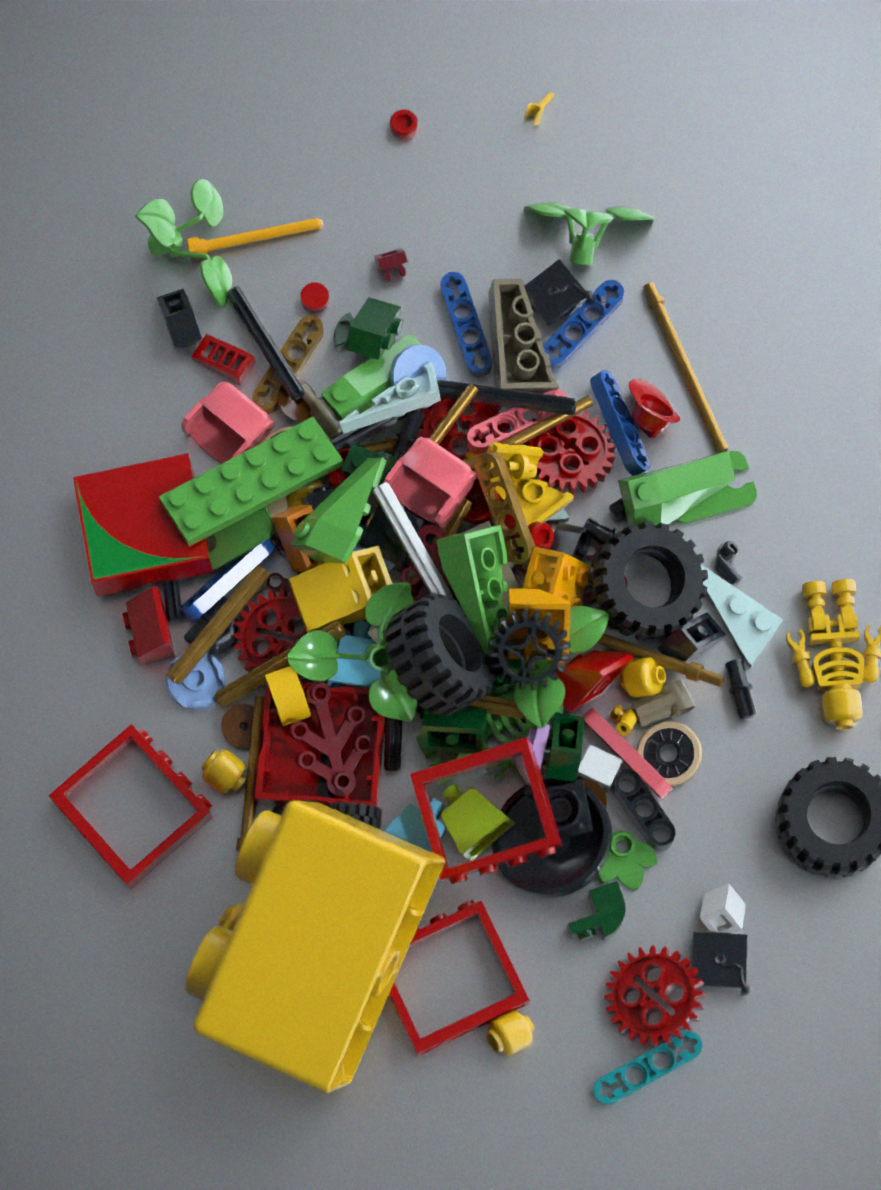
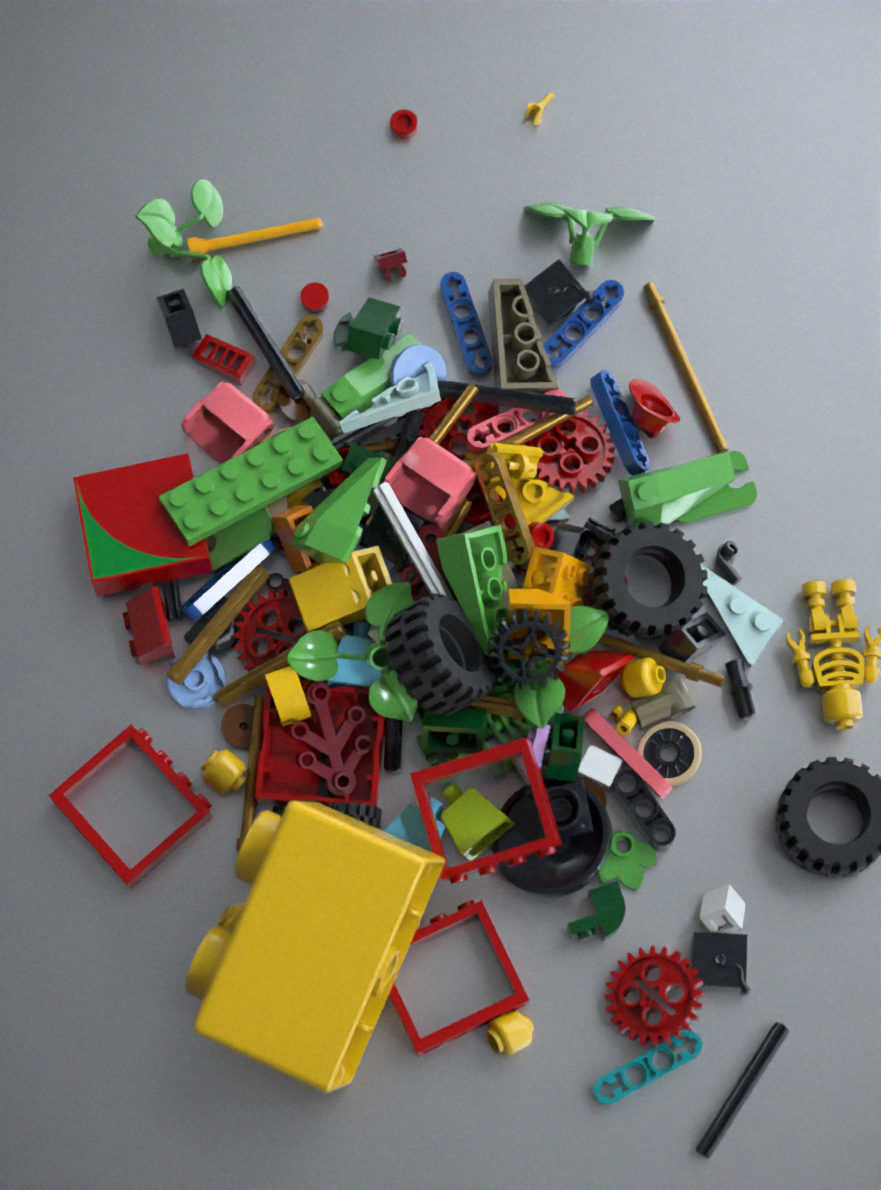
(742, 1090): none -> black axle

